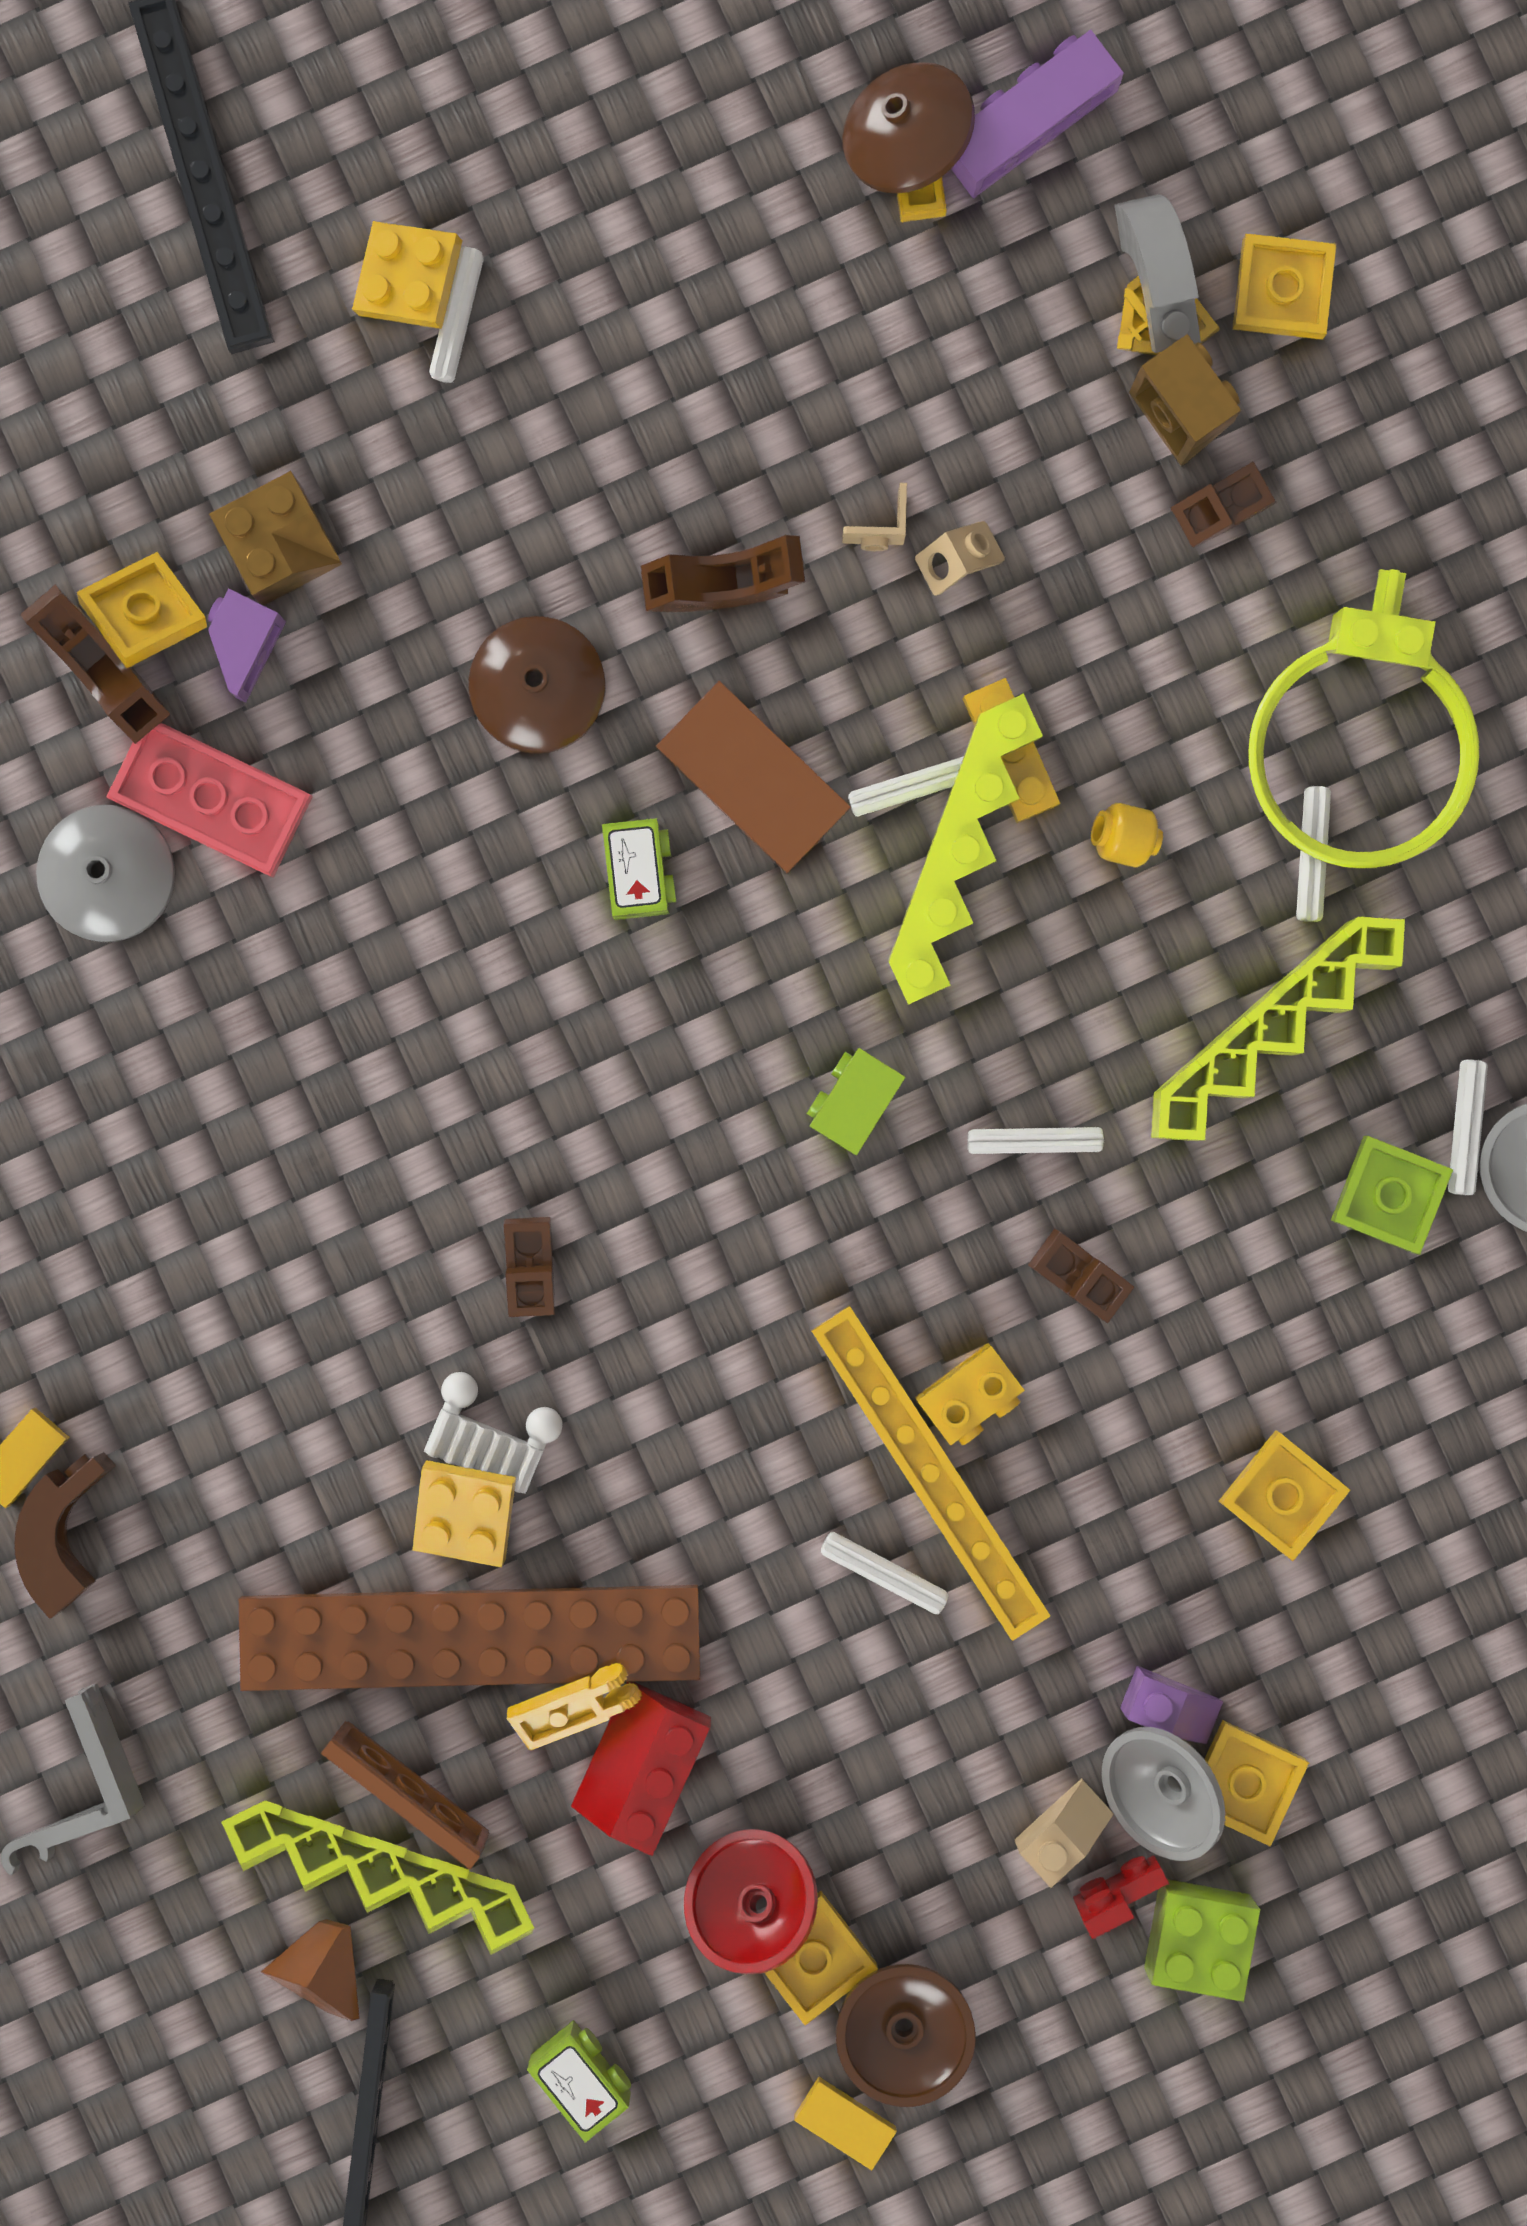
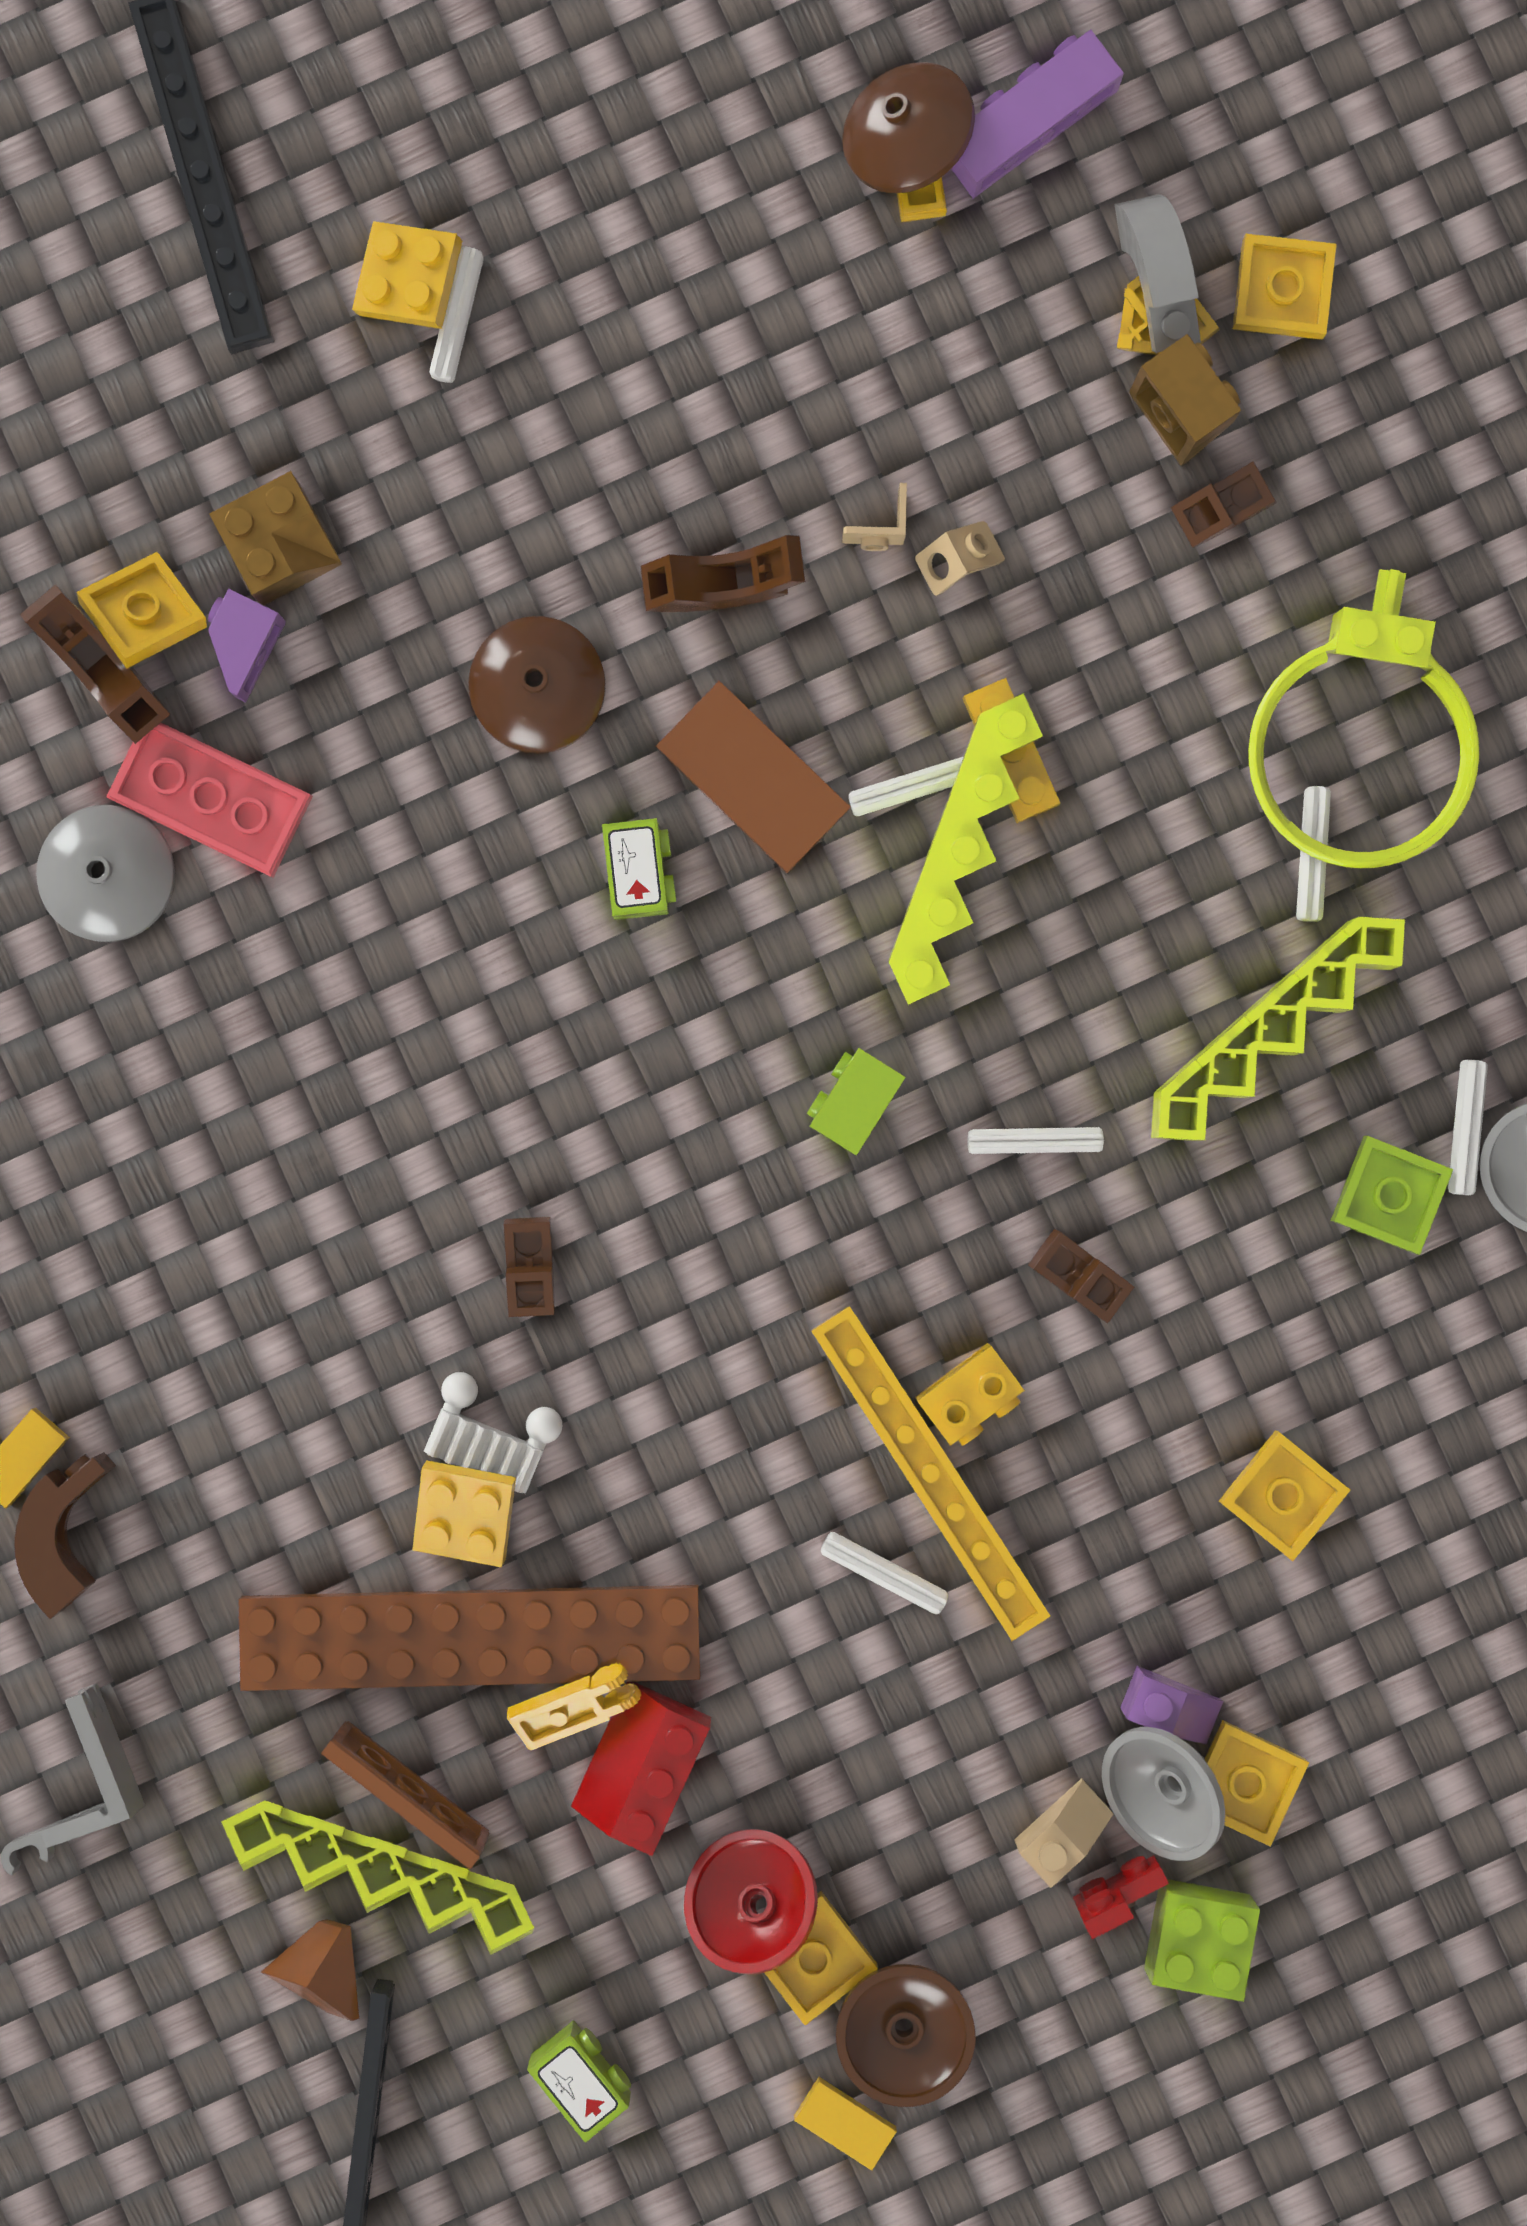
(1126, 834): yellow head -> none

